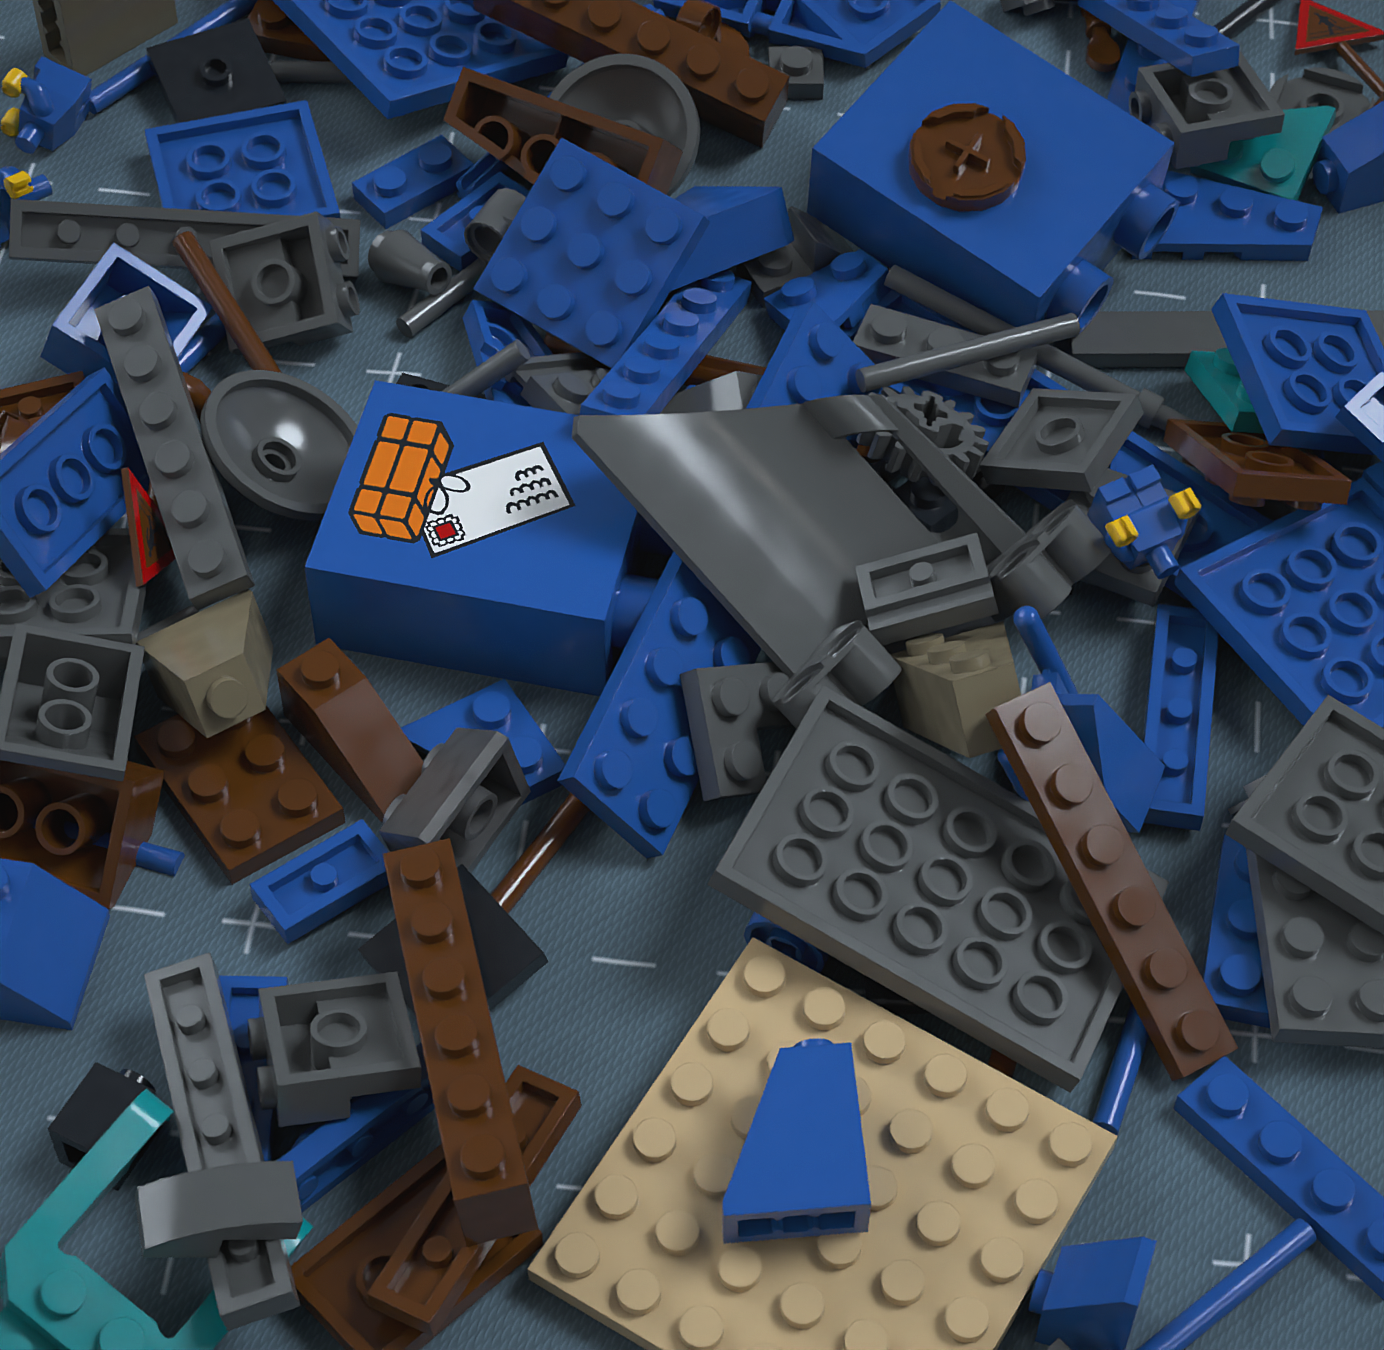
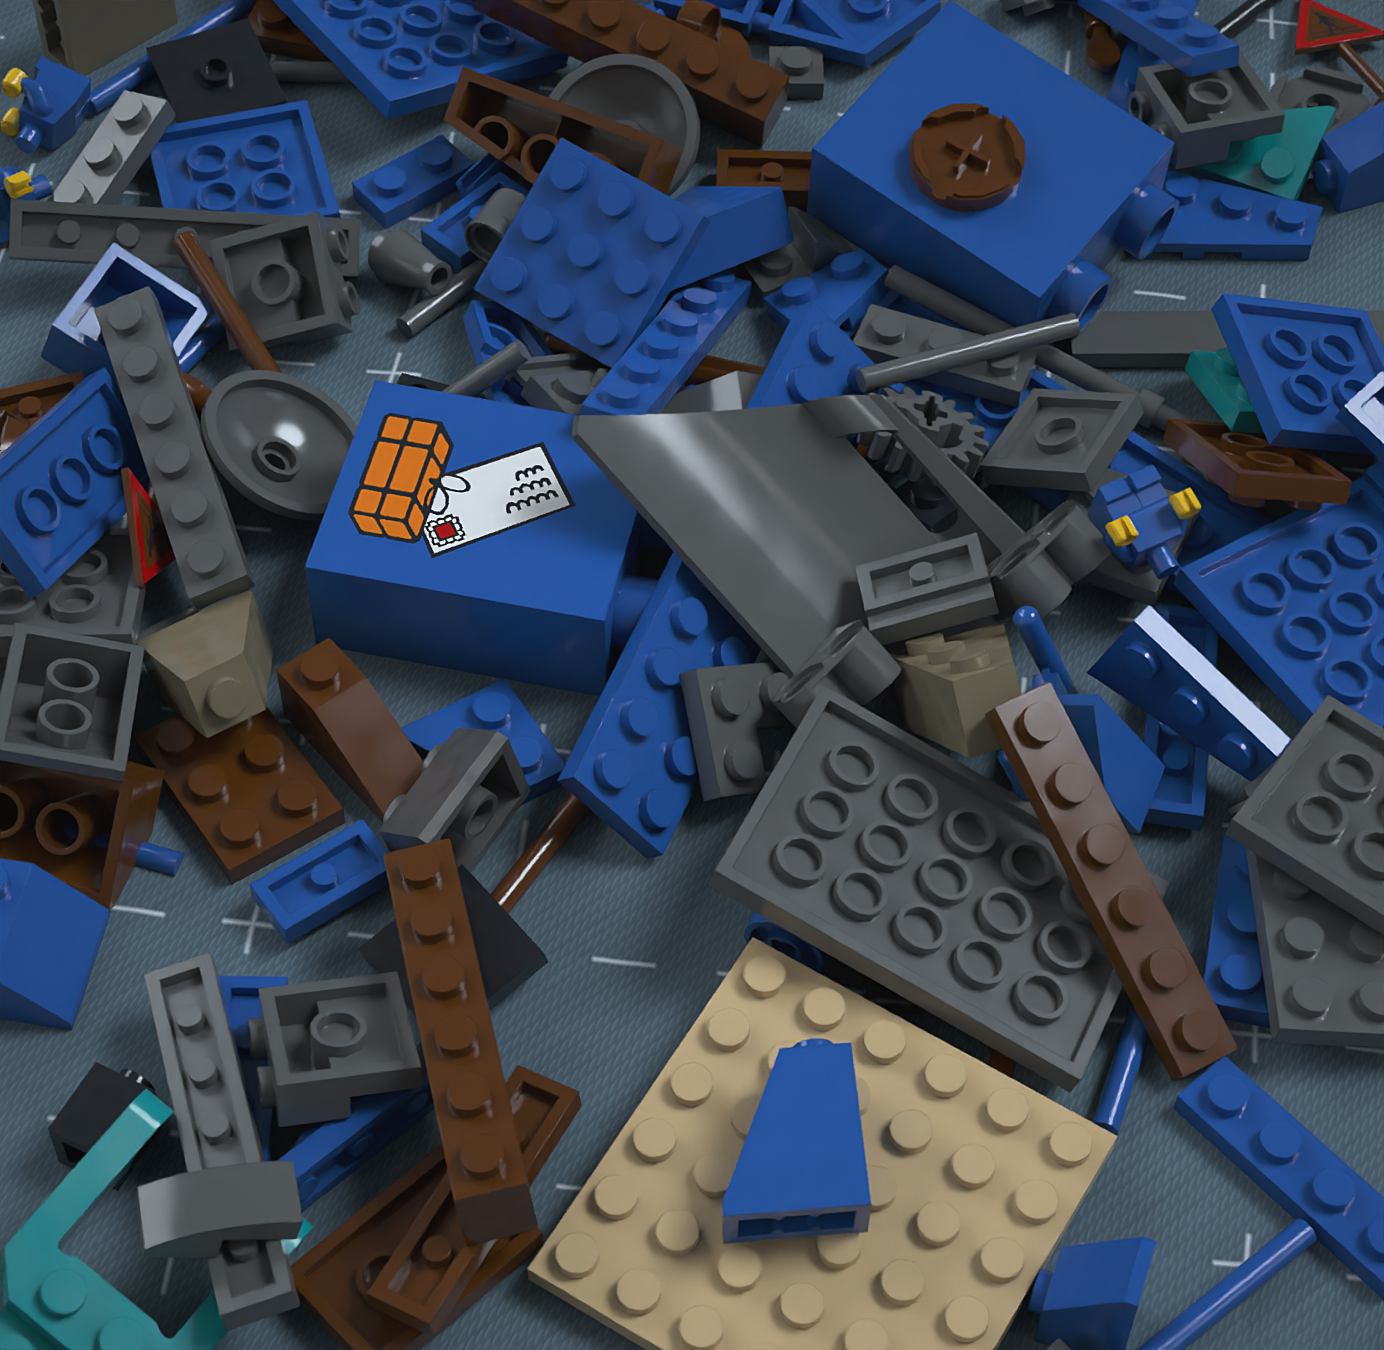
(116, 150): none -> plate
(767, 169): none -> reddish brown plate
(1186, 693): none -> blue wing

